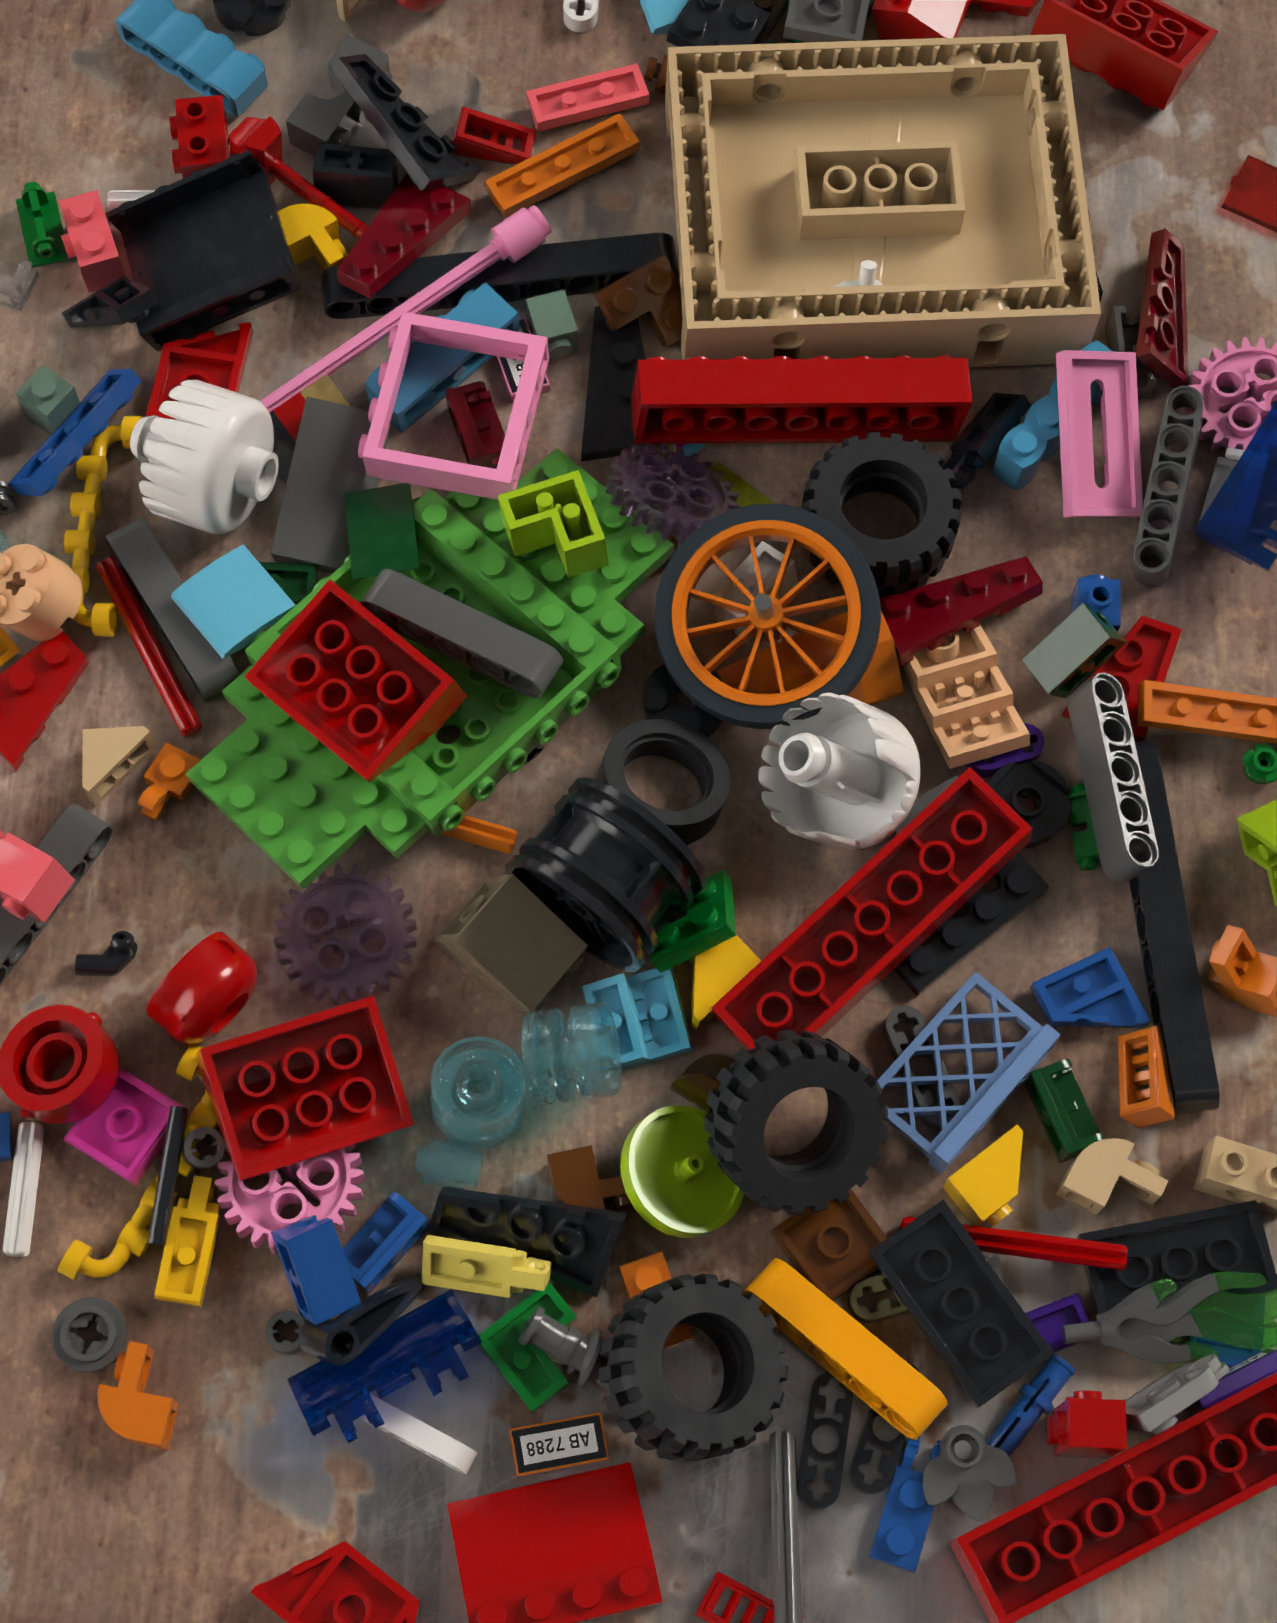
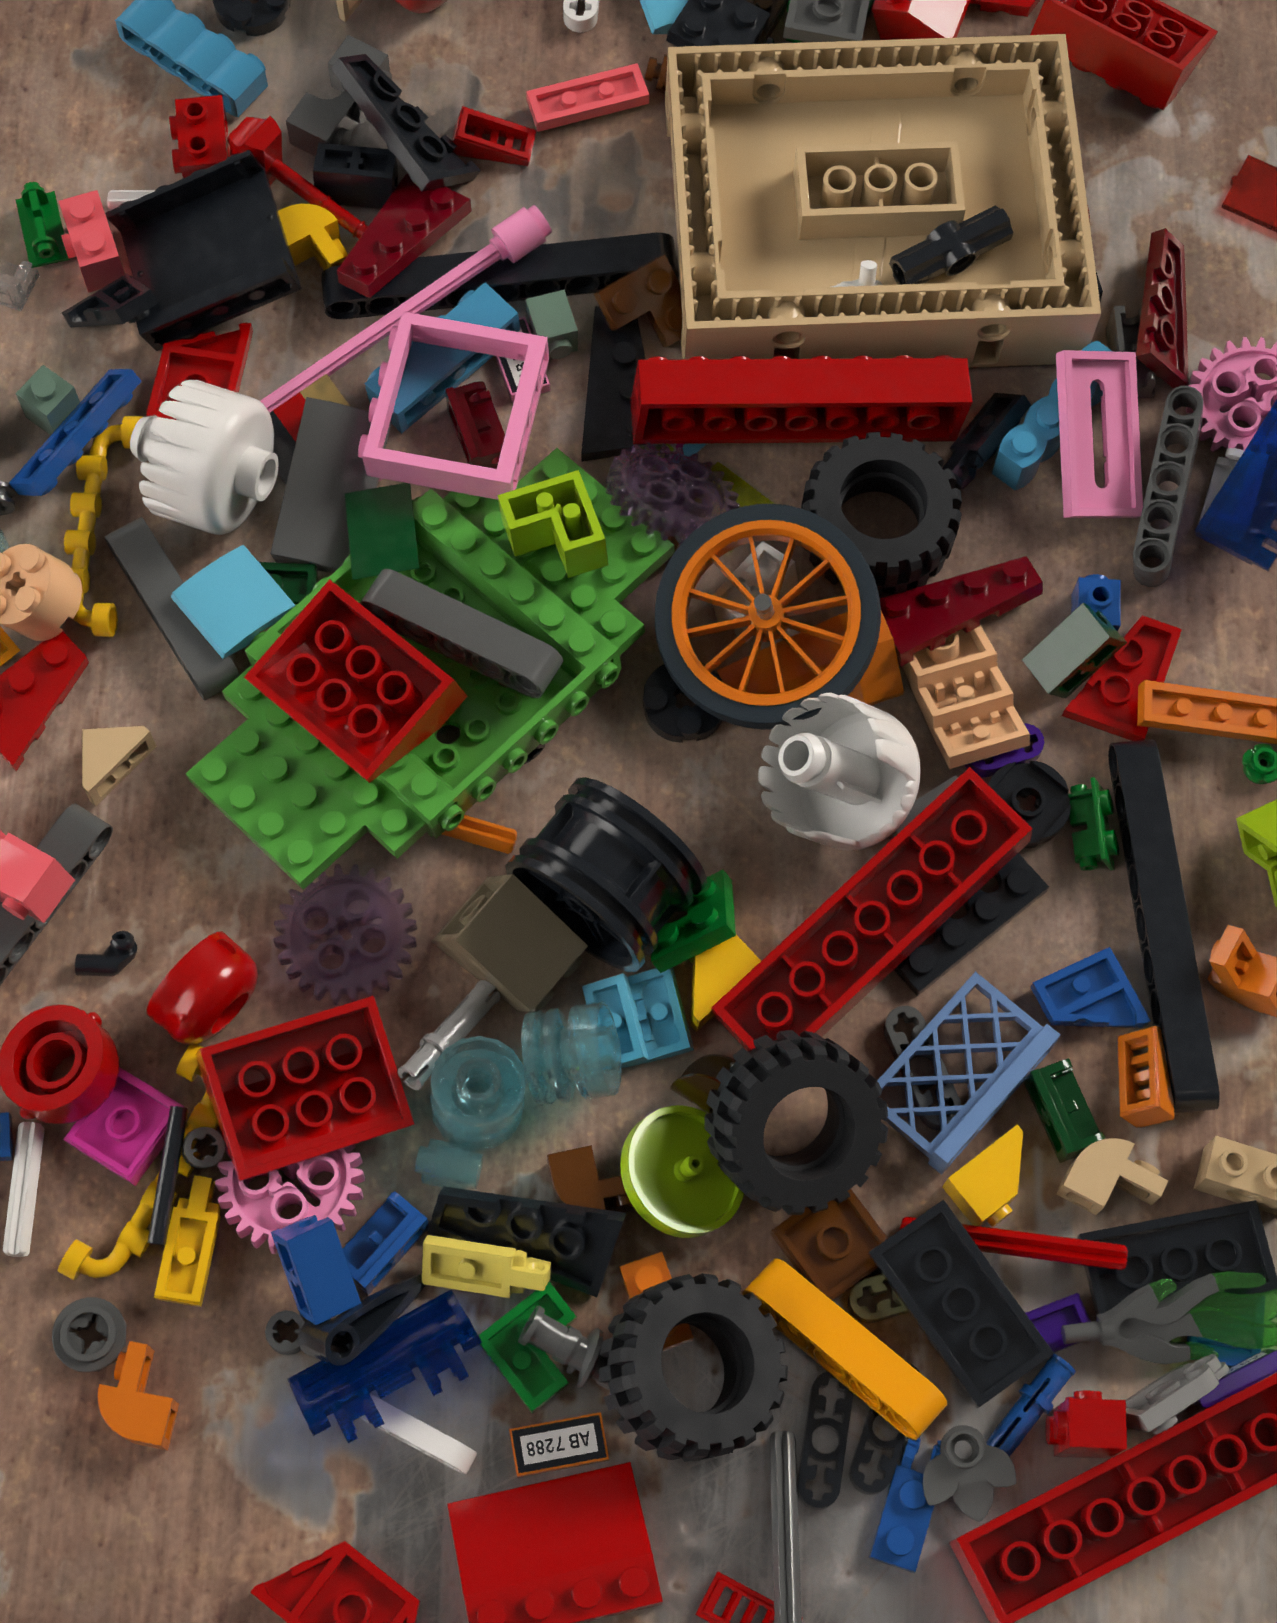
(149, 647): red axle -> none
(166, 779): orange plate -> none
(451, 1030): none -> light grey pin
(562, 165): orange plate -> none
(684, 746): black tyre -> none
(952, 247): none -> black piece
(1112, 778): dark grey beam -> none

